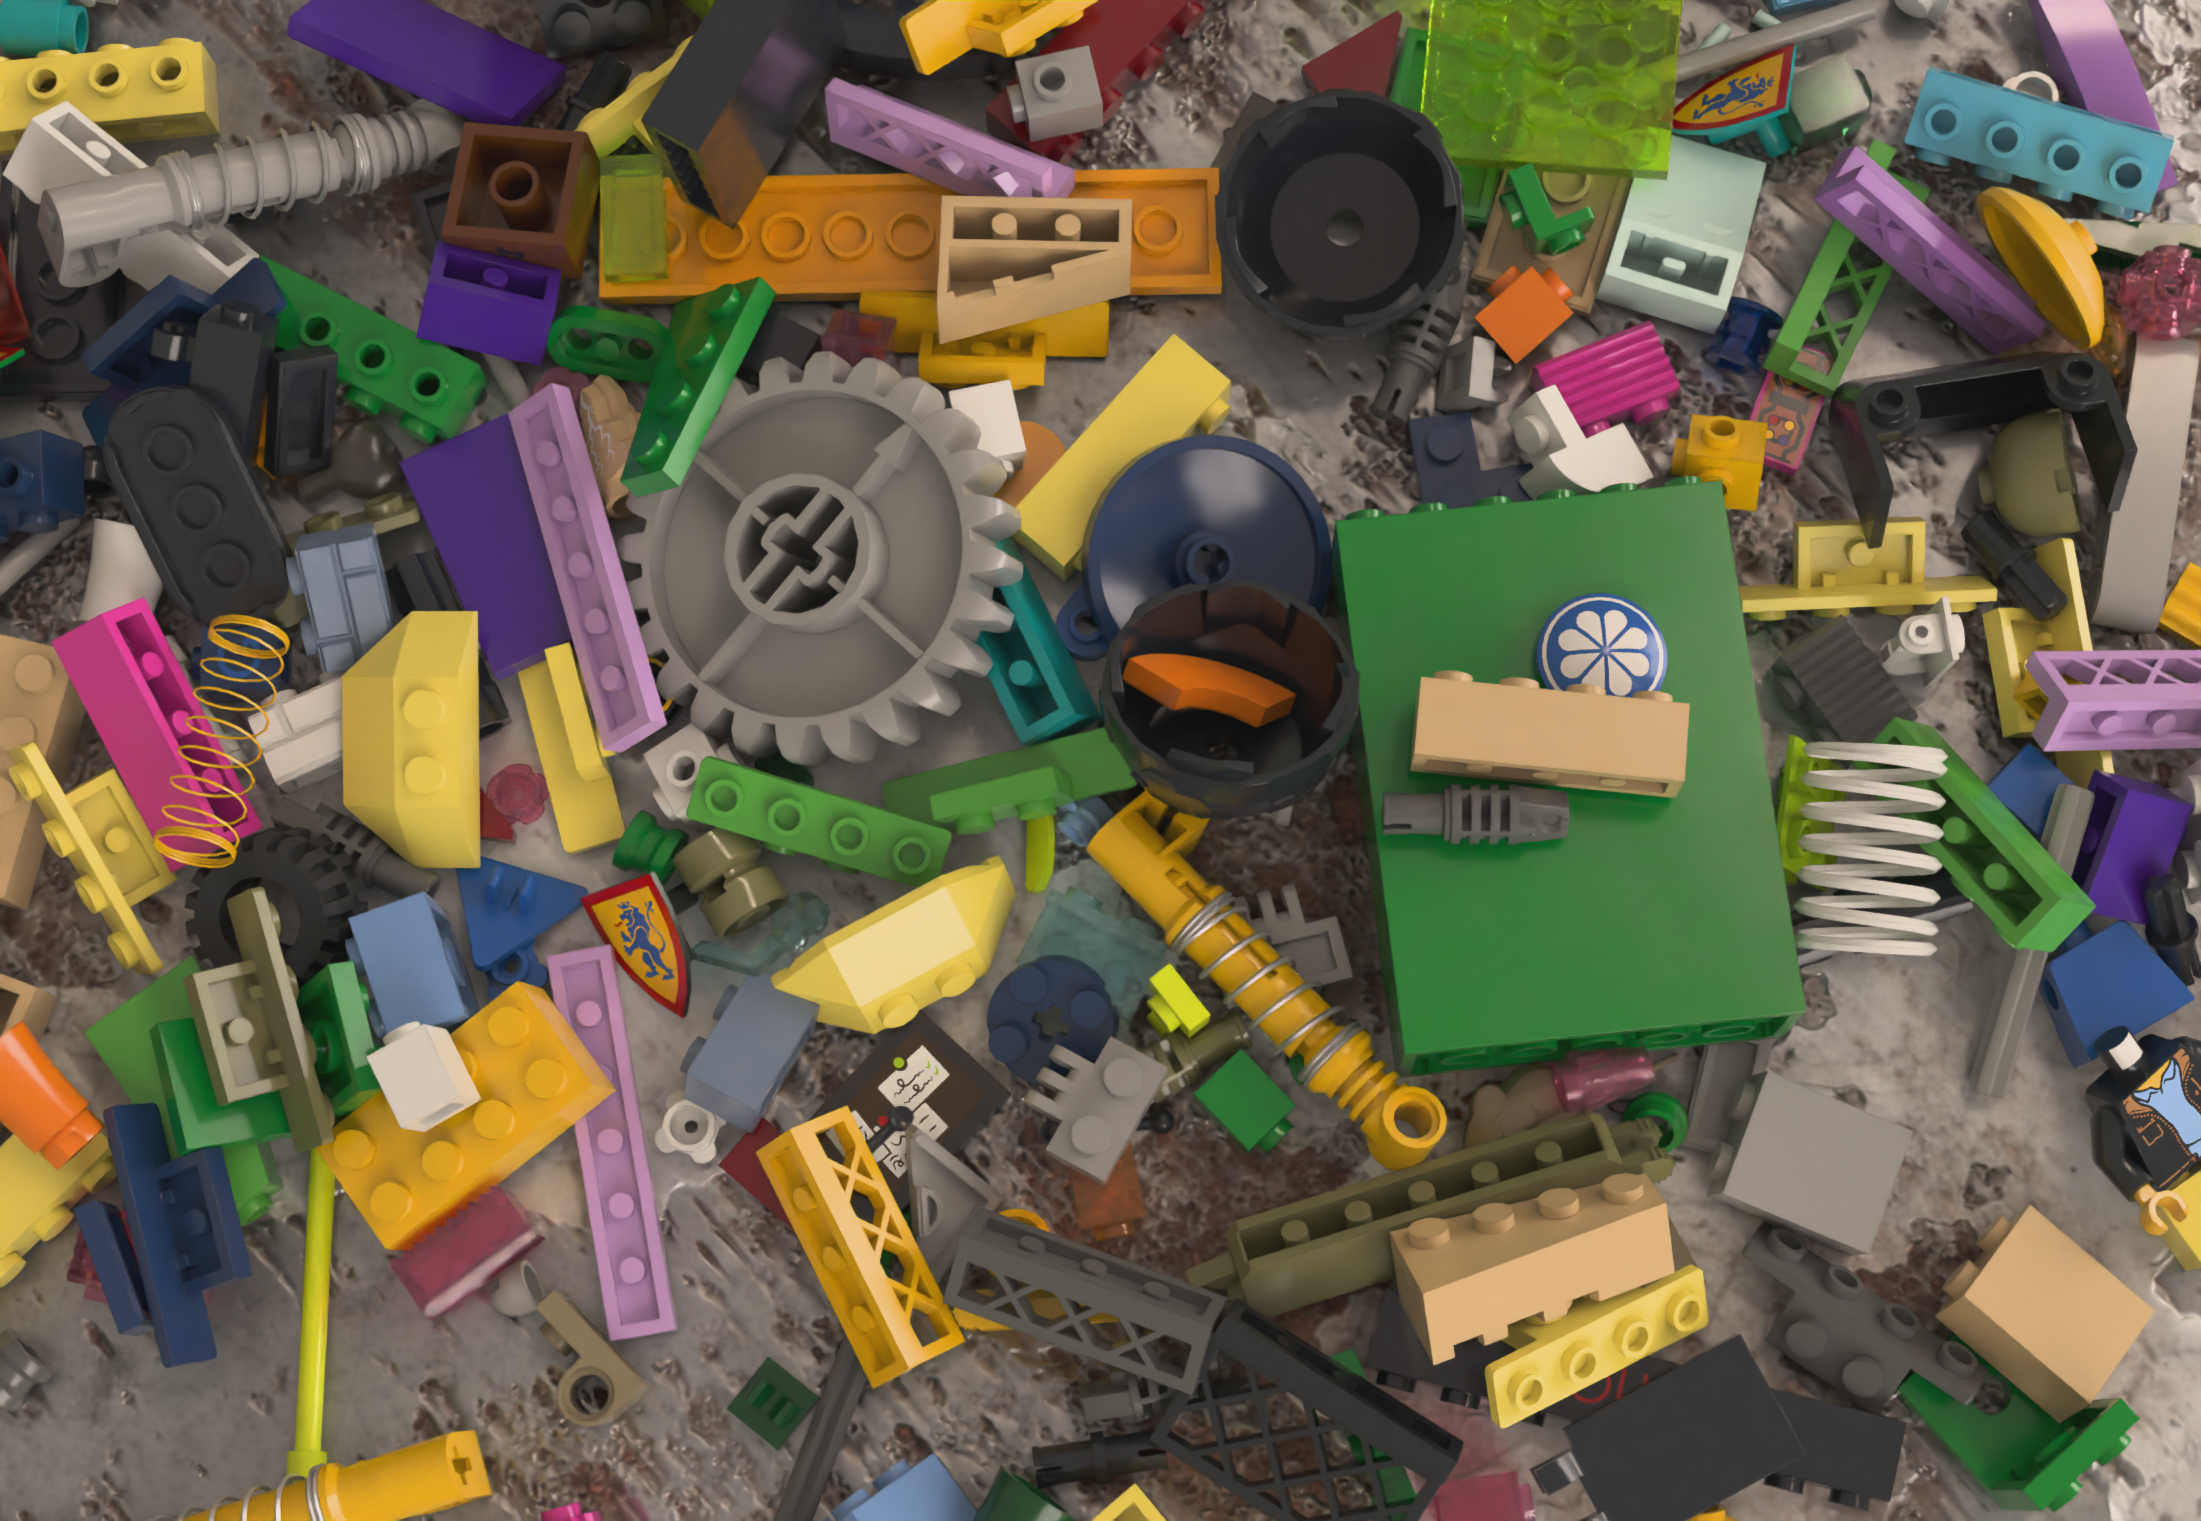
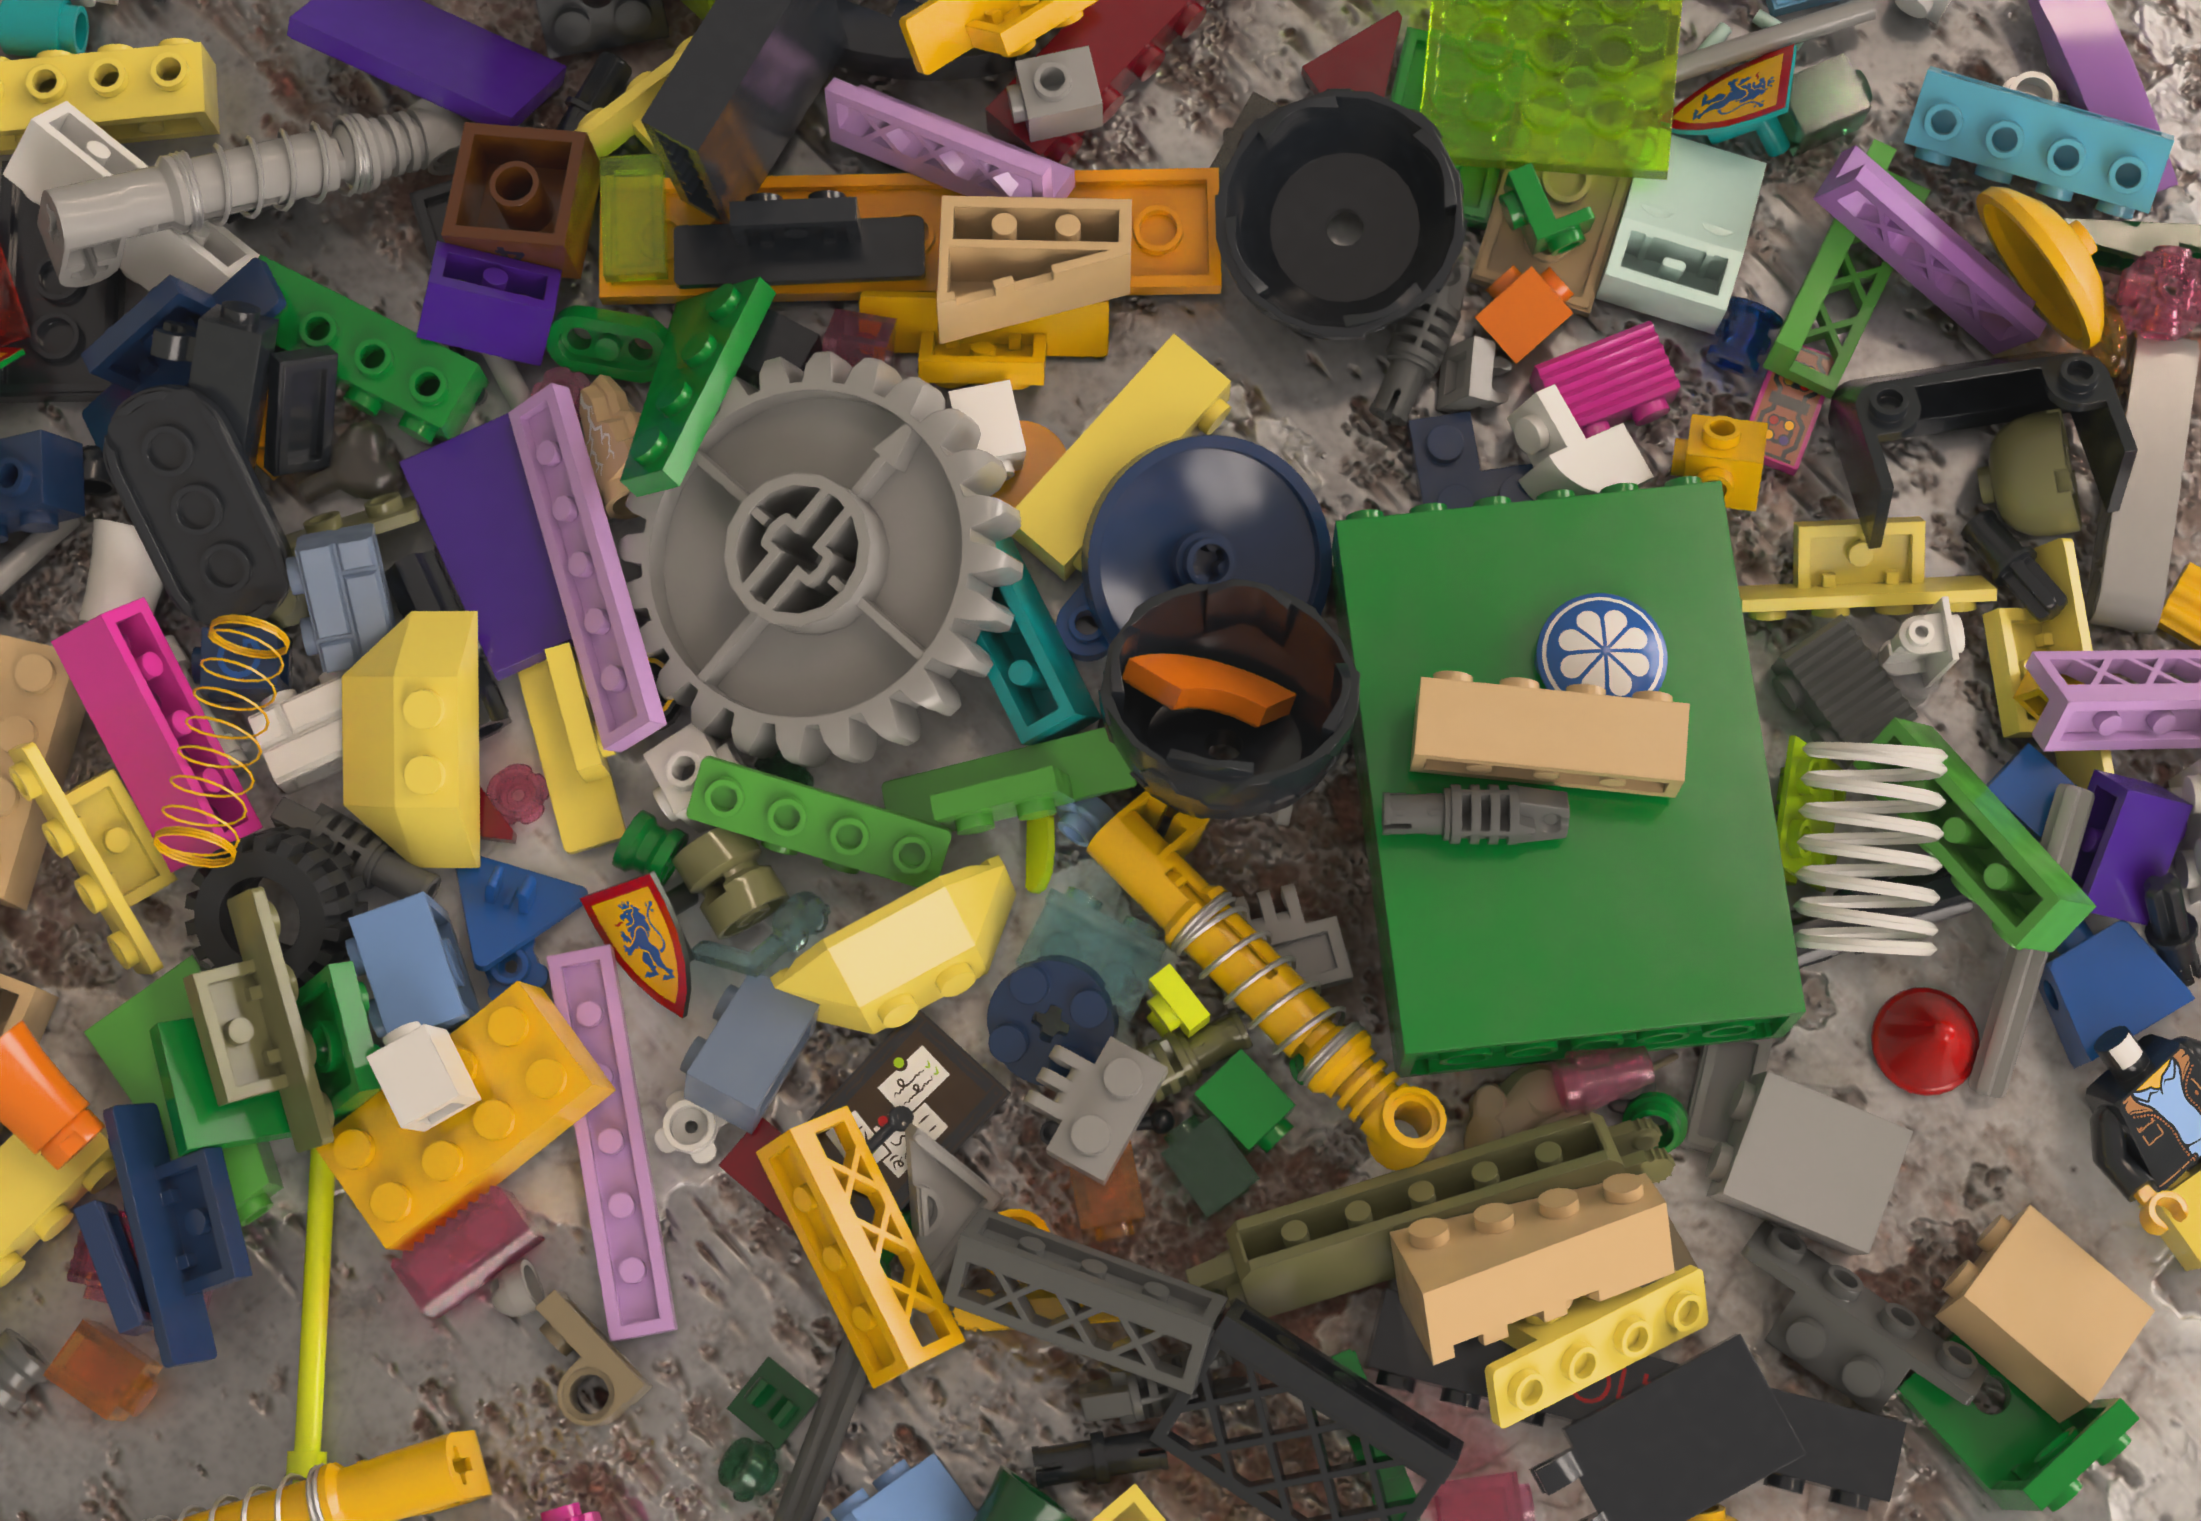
(105, 1372): none -> clear orange brick
(748, 1469): none -> clear green plate
(799, 244): none -> black bracket
(1207, 1165): none -> clear green brick
(1925, 1041): none -> red hat

